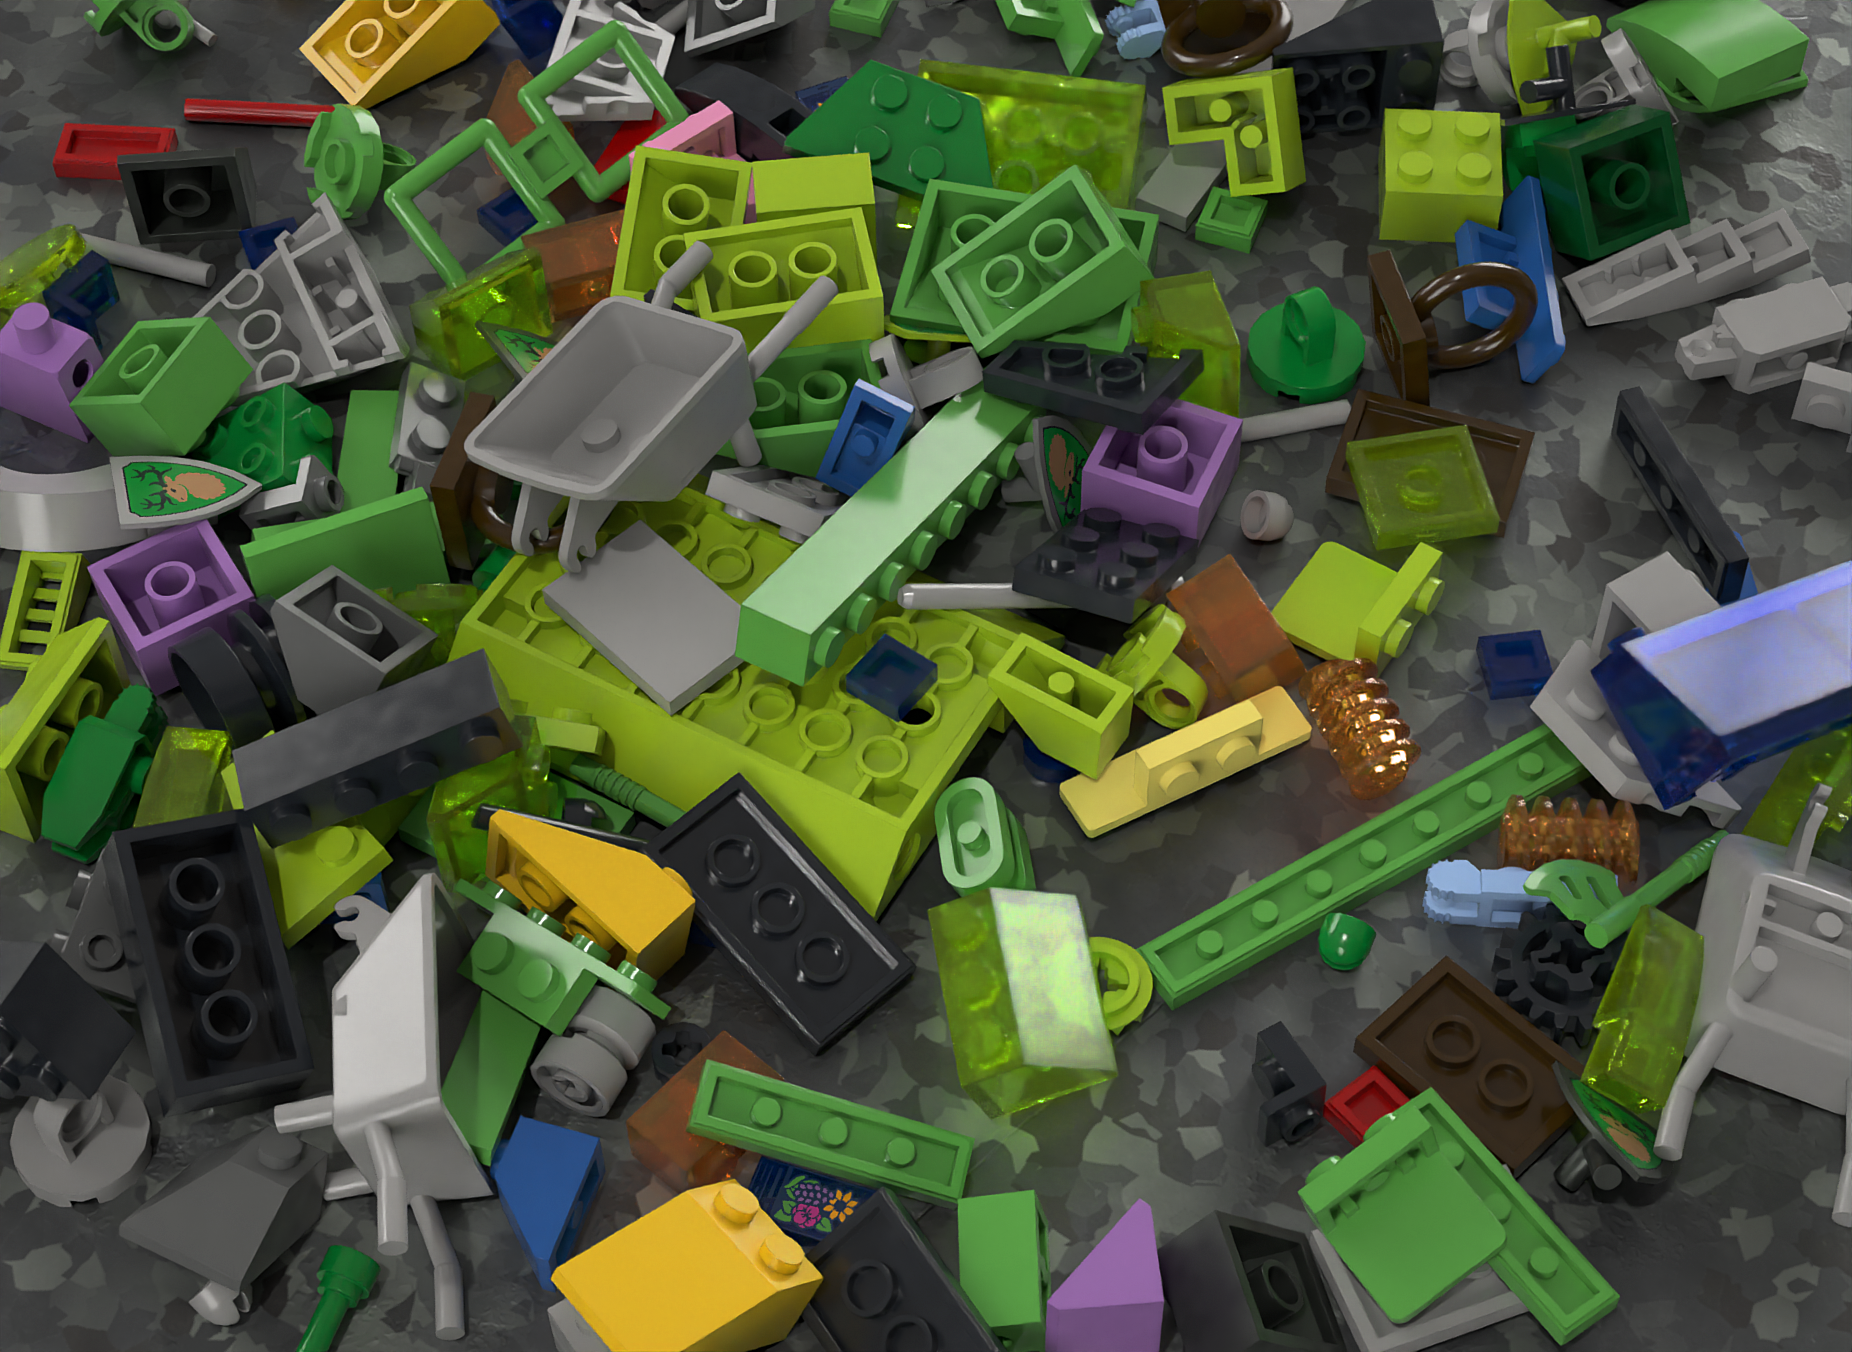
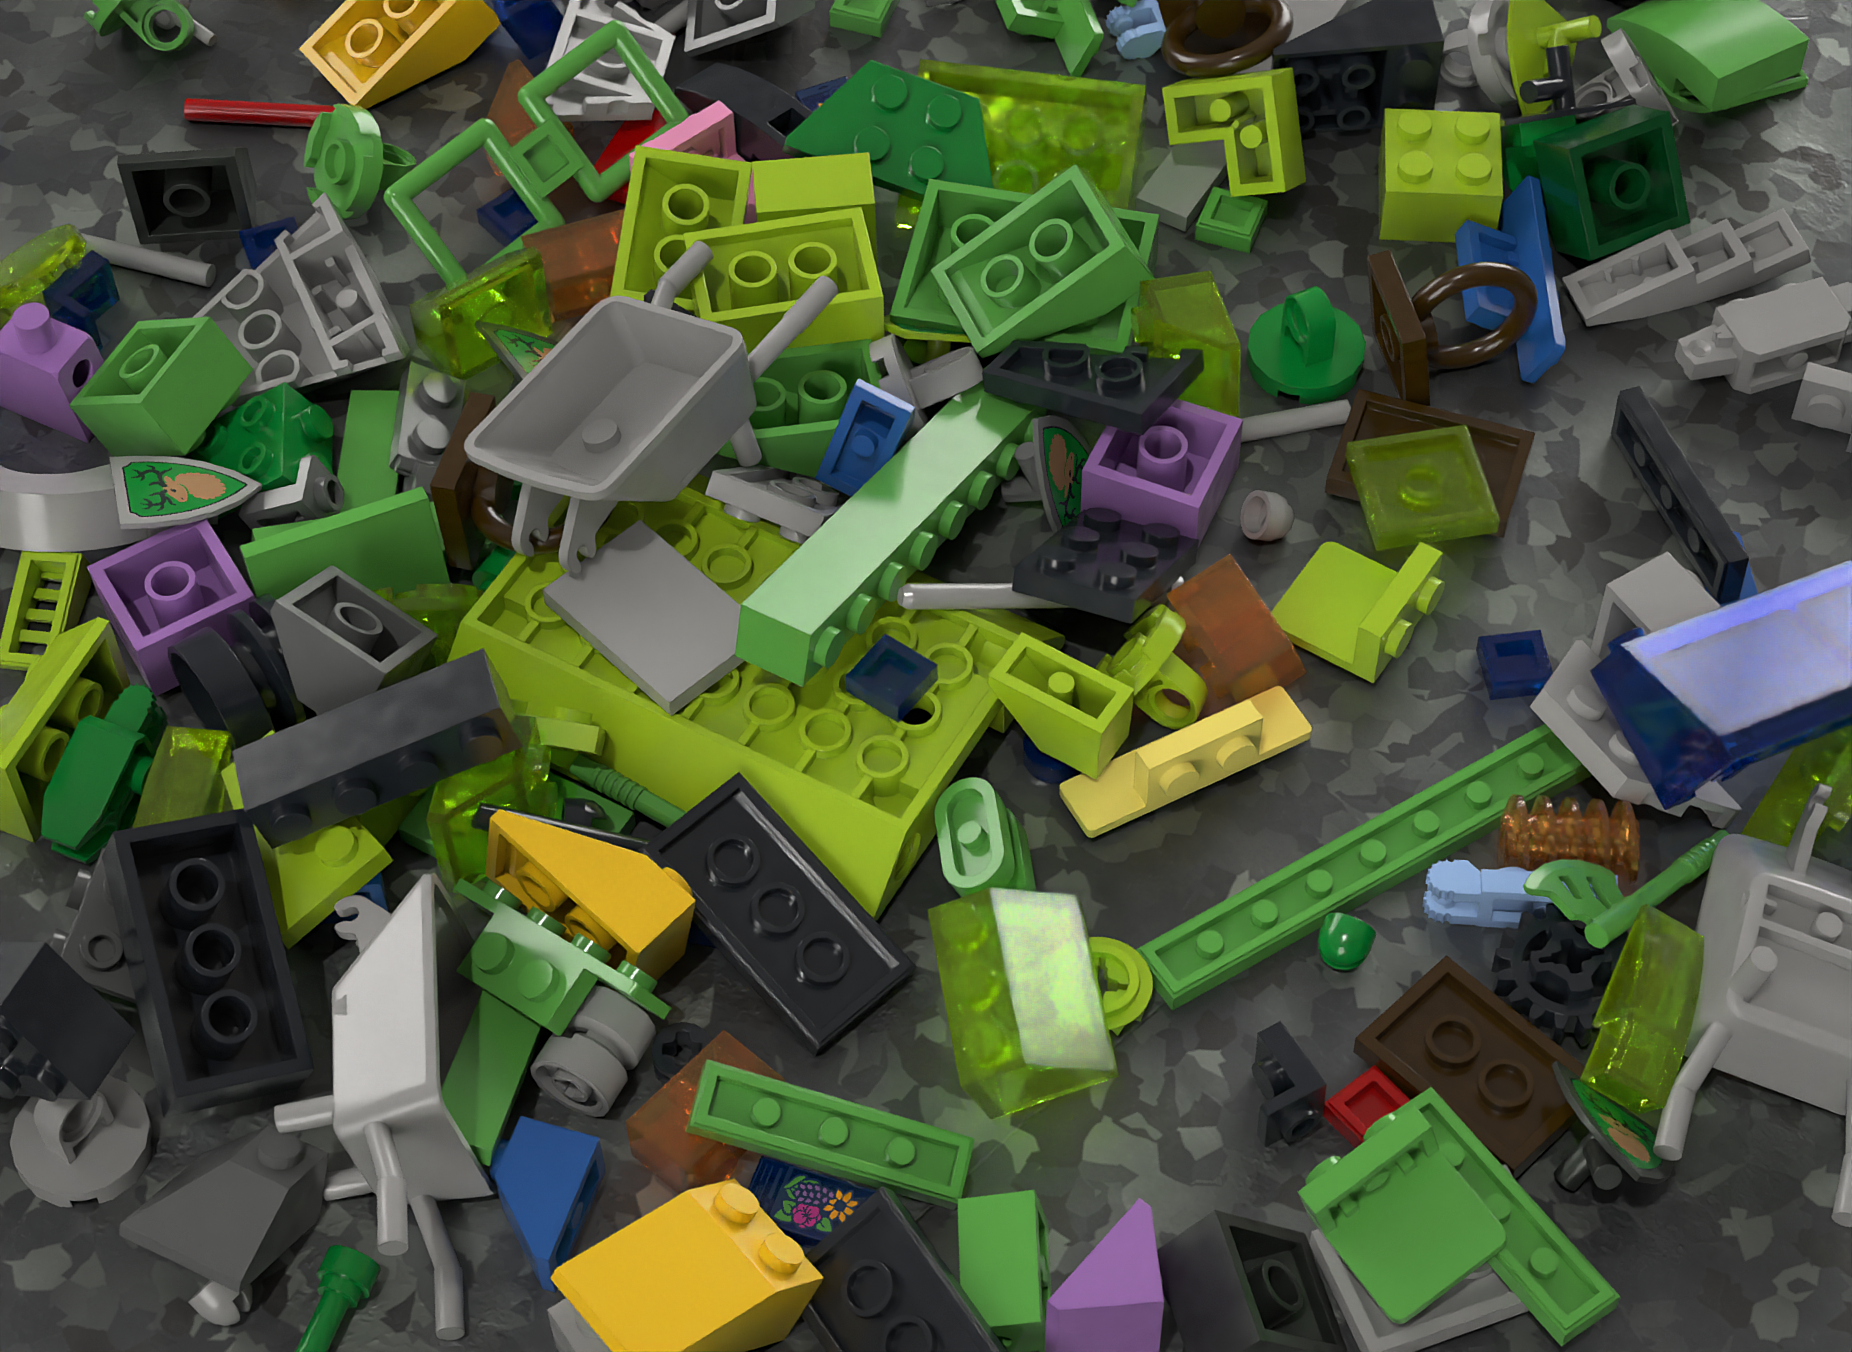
(93, 149): red tile -> none
(1360, 725): clear orange piece -> none

